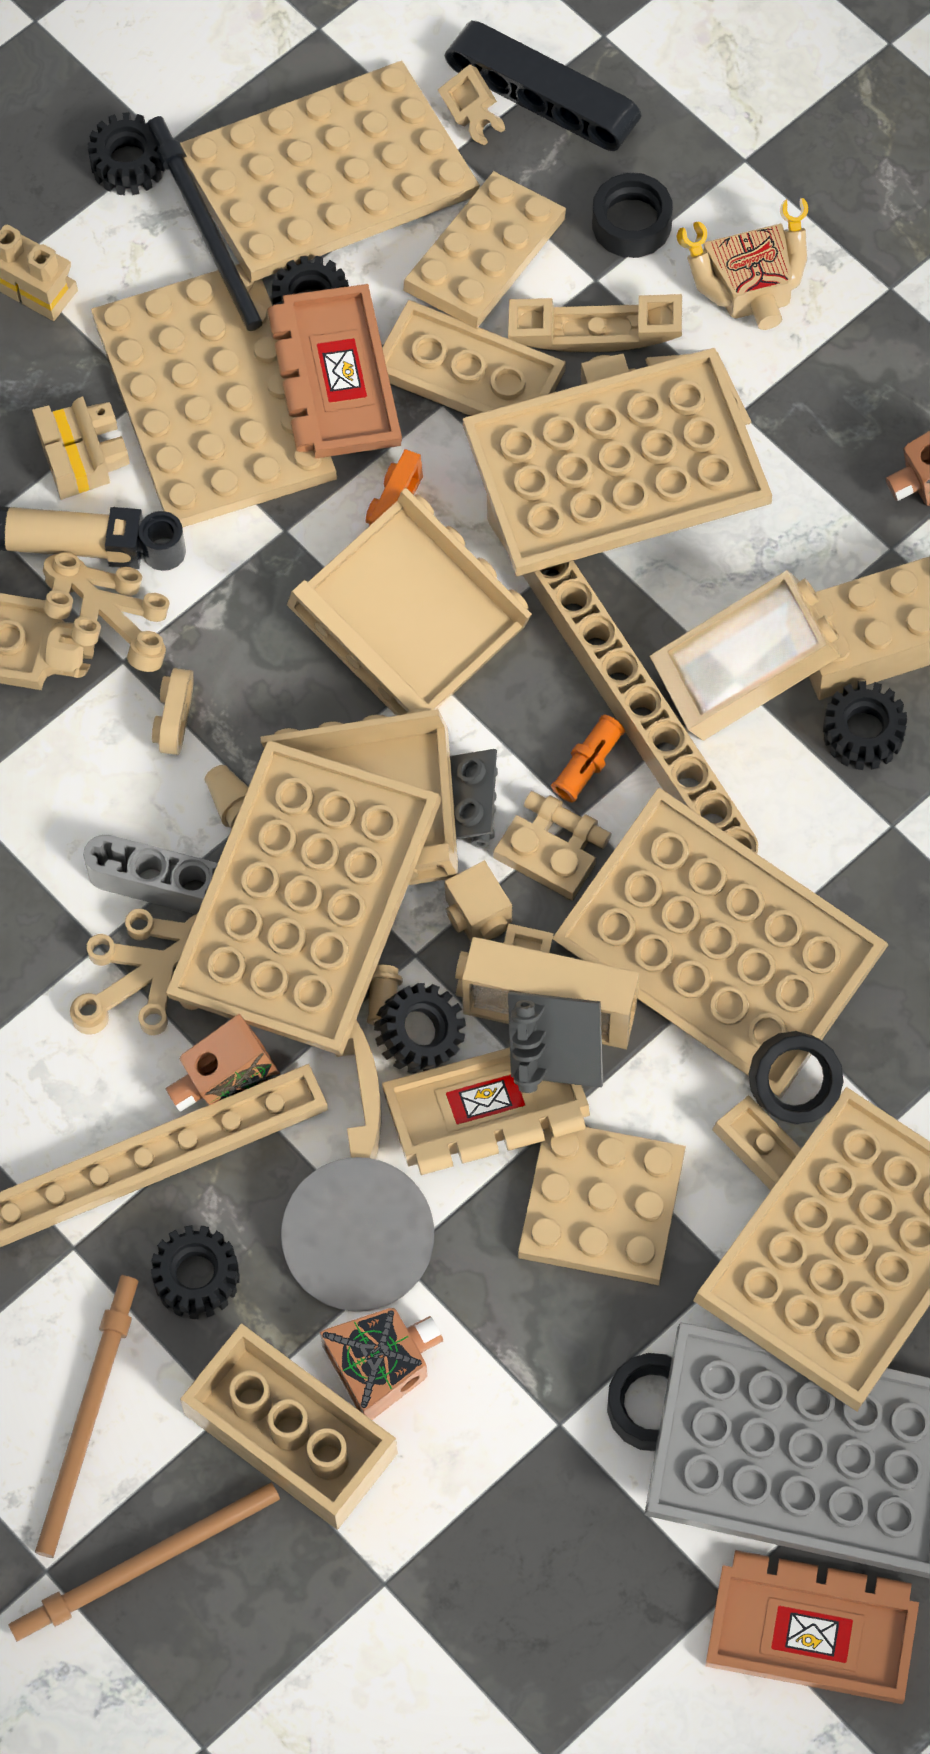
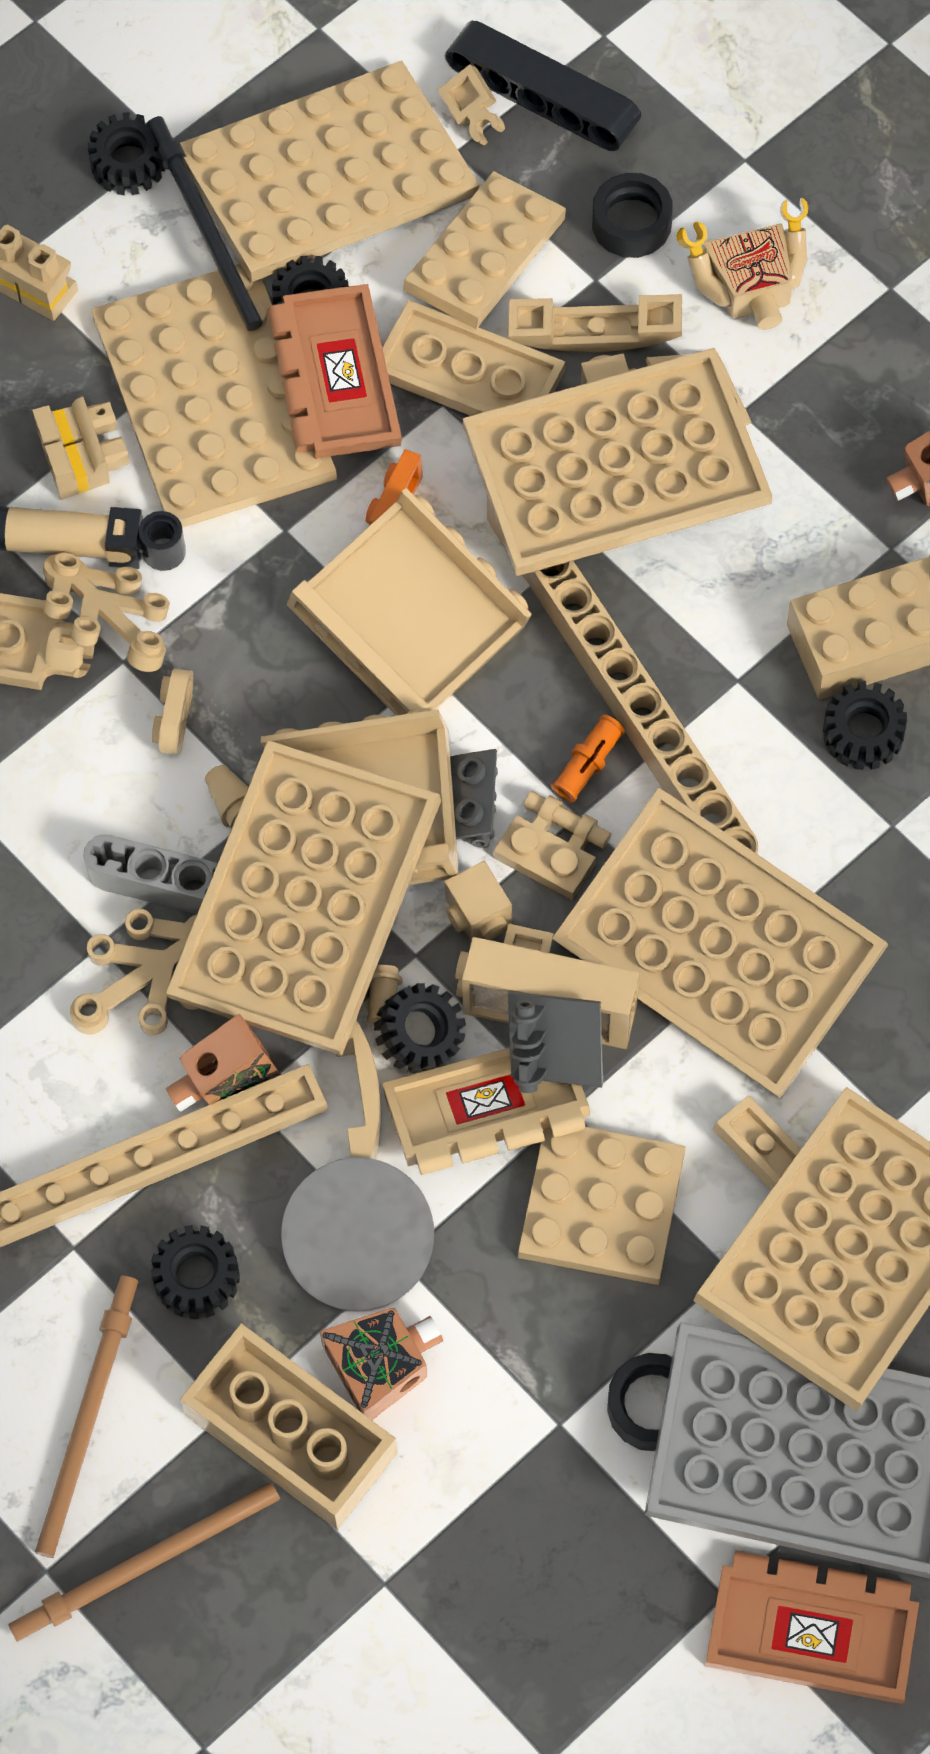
(746, 654): window -> none
(830, 1087): black tyre -> none

